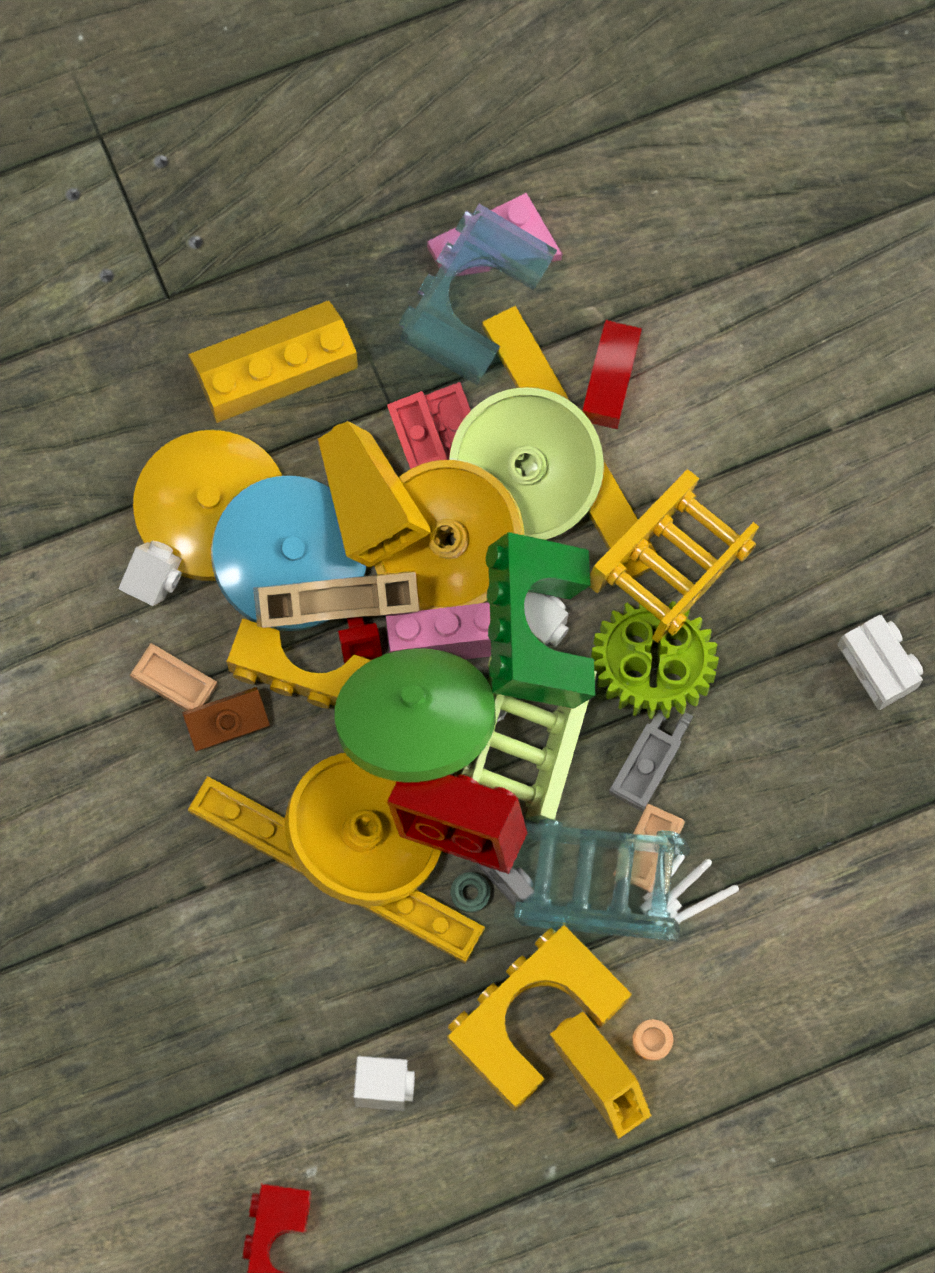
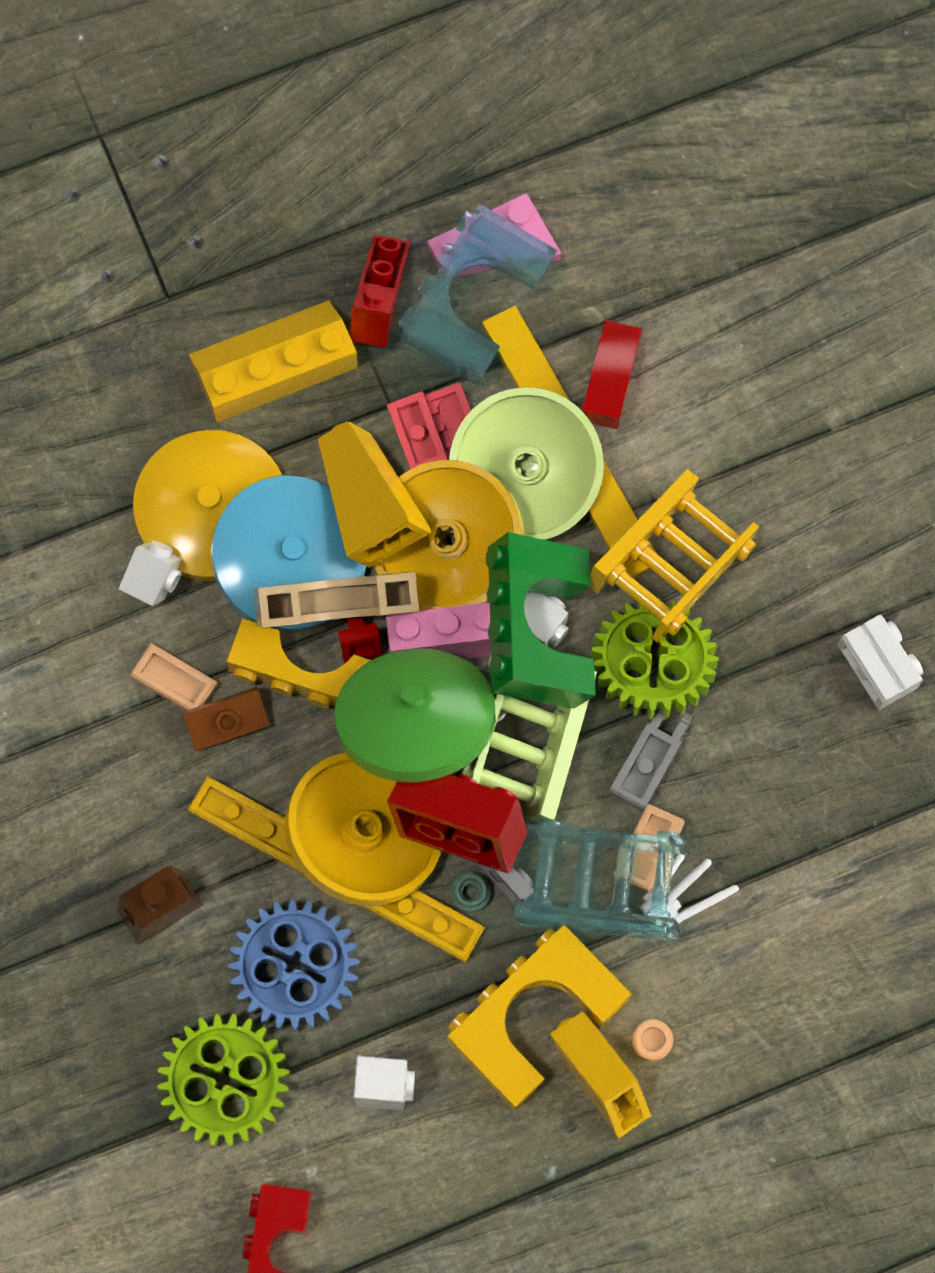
(157, 903): none -> reddish brown torso
(208, 1114): none -> lime gear
(312, 933): none -> medium blue gear
(379, 291): none -> red slope

